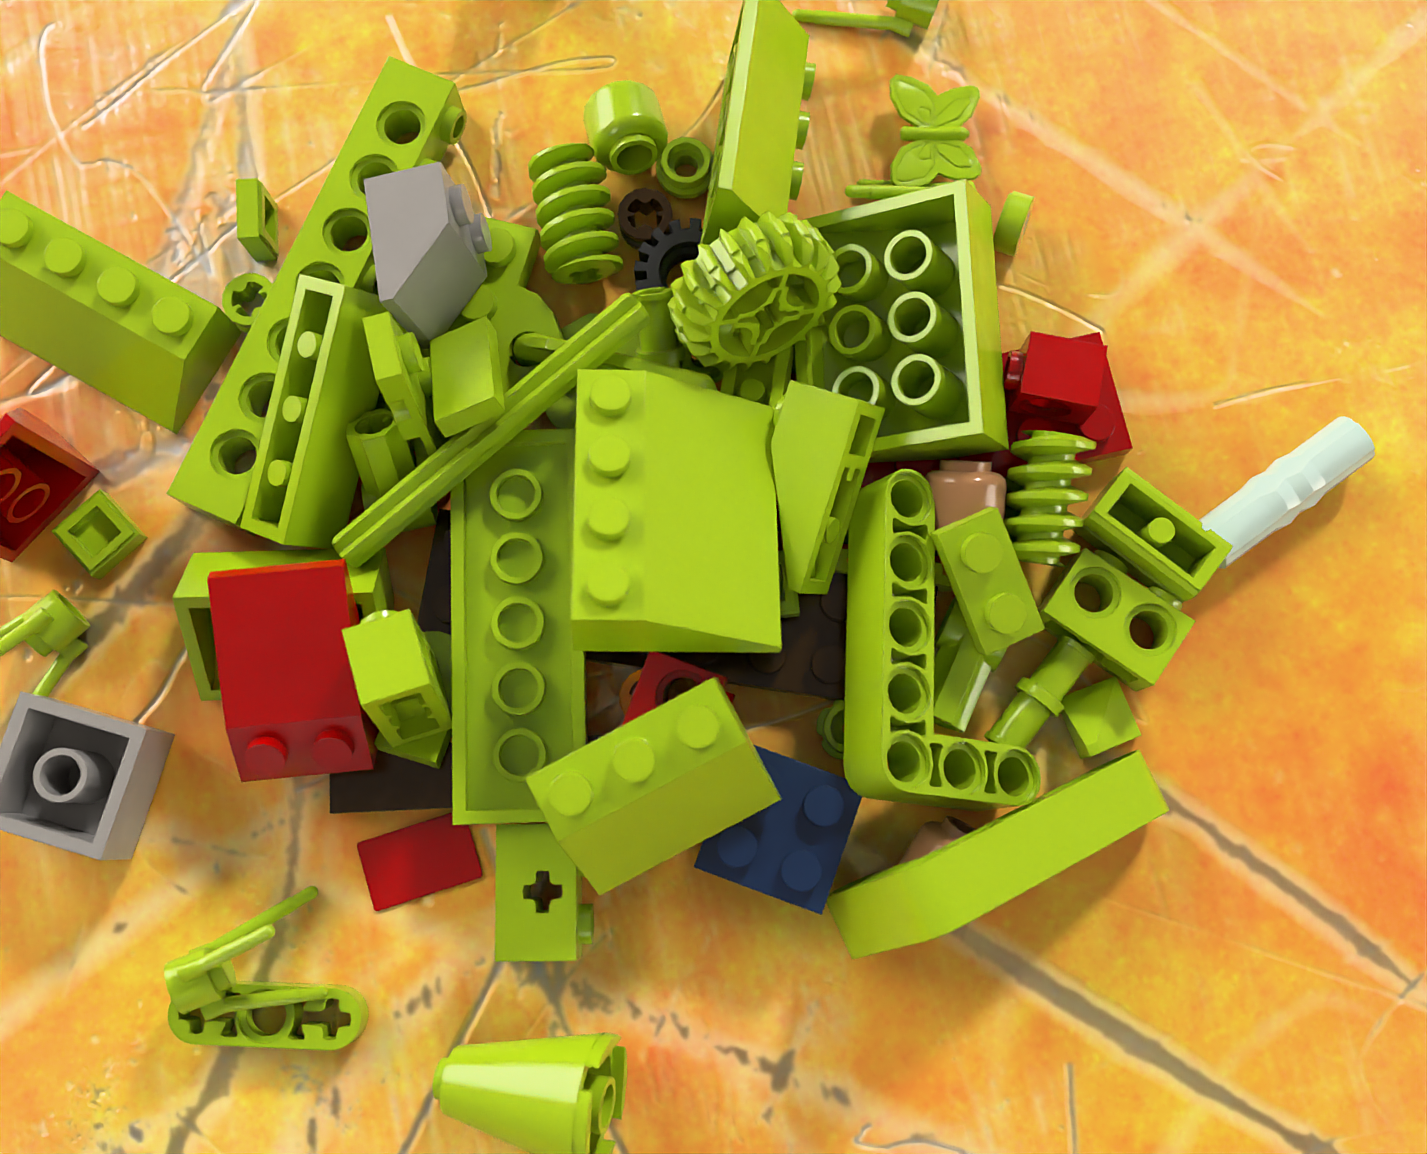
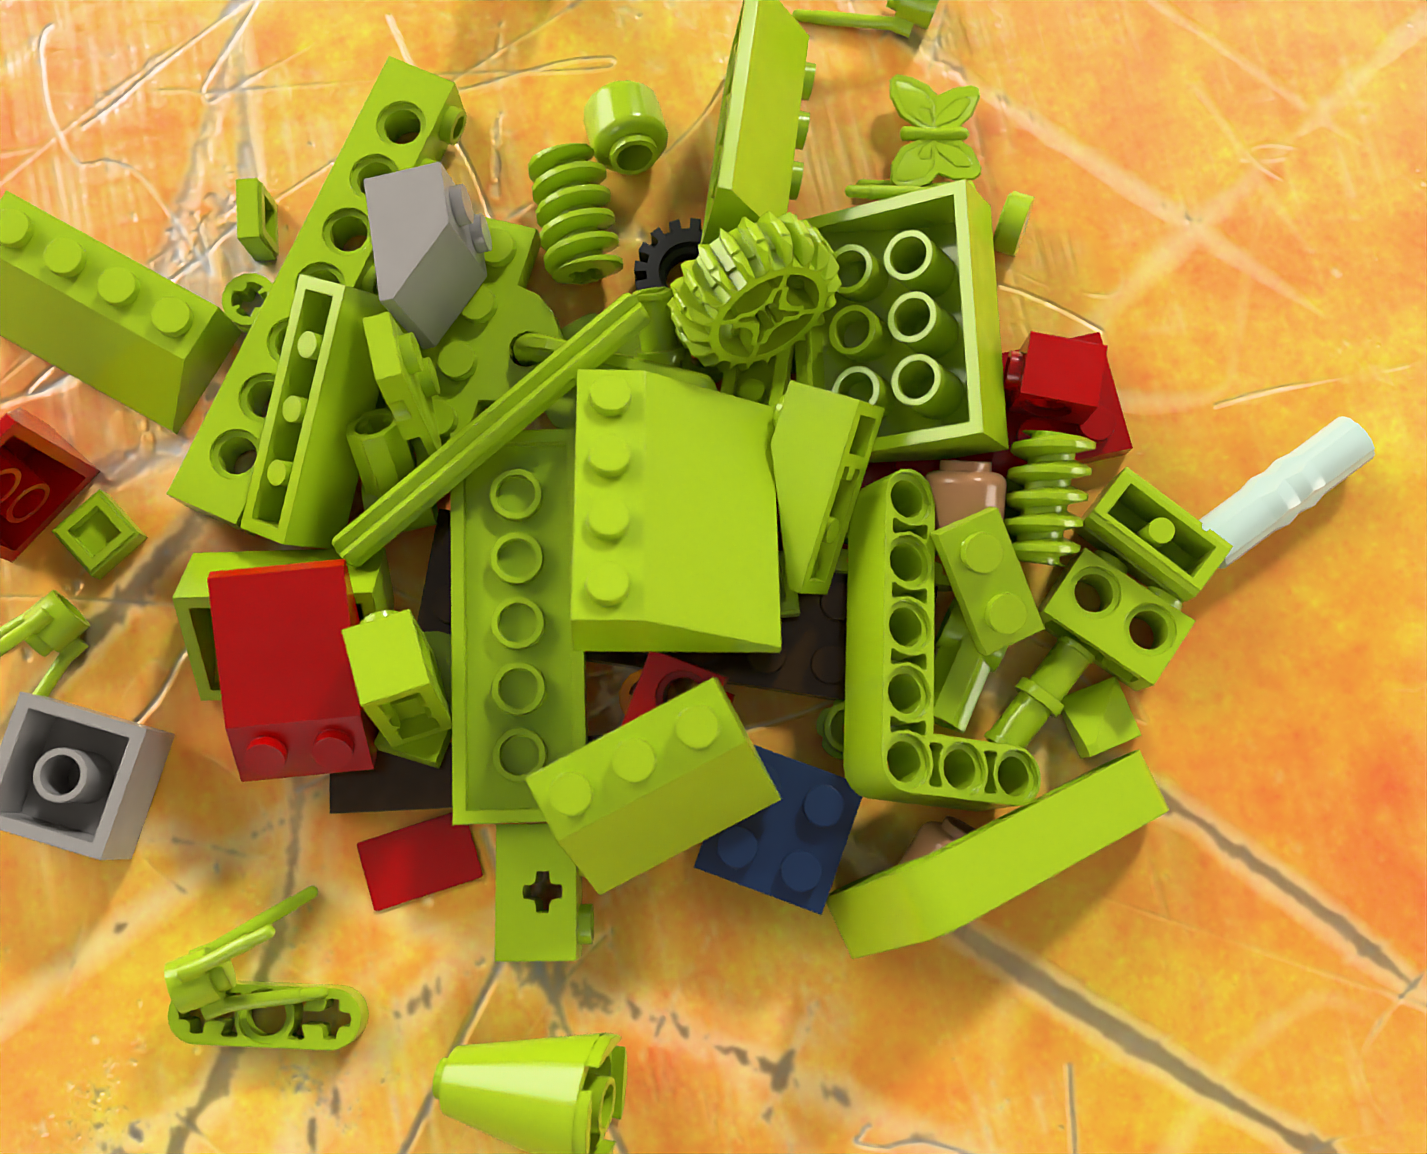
(466, 377): lime tile -> none
(646, 202): dark brown bush -> none
(682, 152): lime plate -> none

